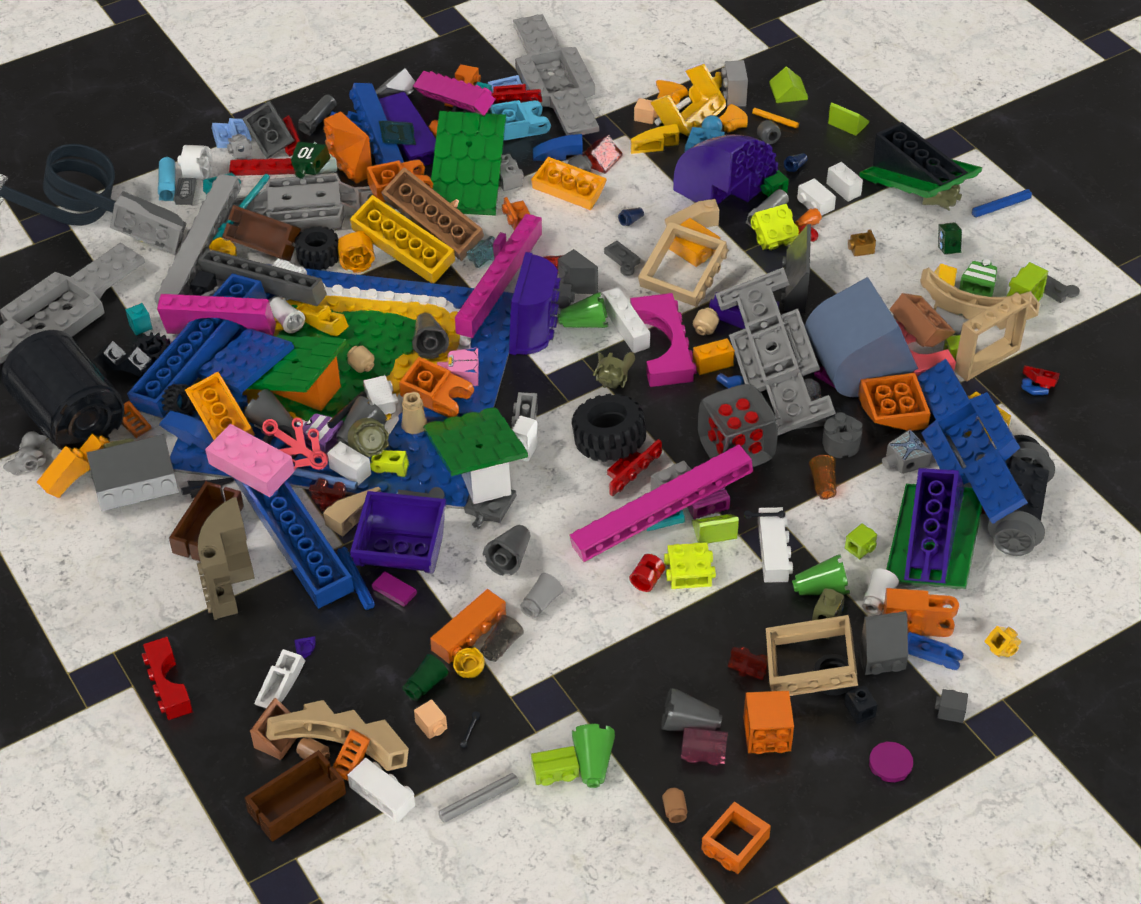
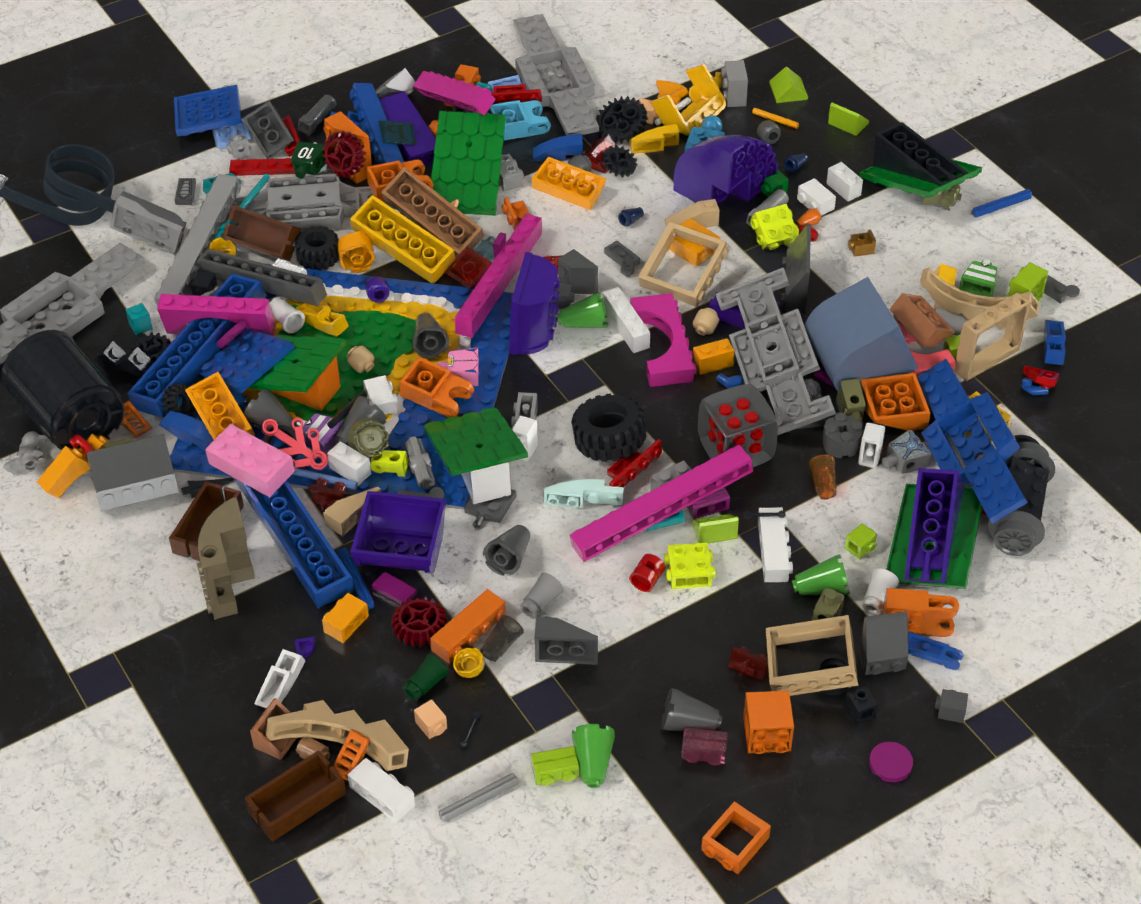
(84, 444): none -> red arm
(166, 179): medium azure piece -> none
(173, 696): red arch -> none
(195, 161): white brick -> none
(207, 110): none -> blue plate
(231, 334): none -> magenta tile
(345, 617): none -> light orange brick
(346, 149): none -> dark red gear
(377, 289): none -> dark purple head
(413, 413): tan plant -> none
(419, 463): none -> light grey piece
(420, 614): none -> dark red gear
(468, 268): none -> clear red slope
(564, 643): none -> dark grey slope
(577, 492): none -> light aqua slope
(612, 370): olive hat -> none
(619, 161): none -> black gear
(622, 119): none -> black gear
(675, 805): medium nougat brick -> none
(734, 118): light orange arm -> none
(851, 399): none -> olive torso
(871, 445): none -> white brick
(949, 238): dark green head -> none
(1003, 641): yellow brick -> none
(1054, 342): none -> blue slope

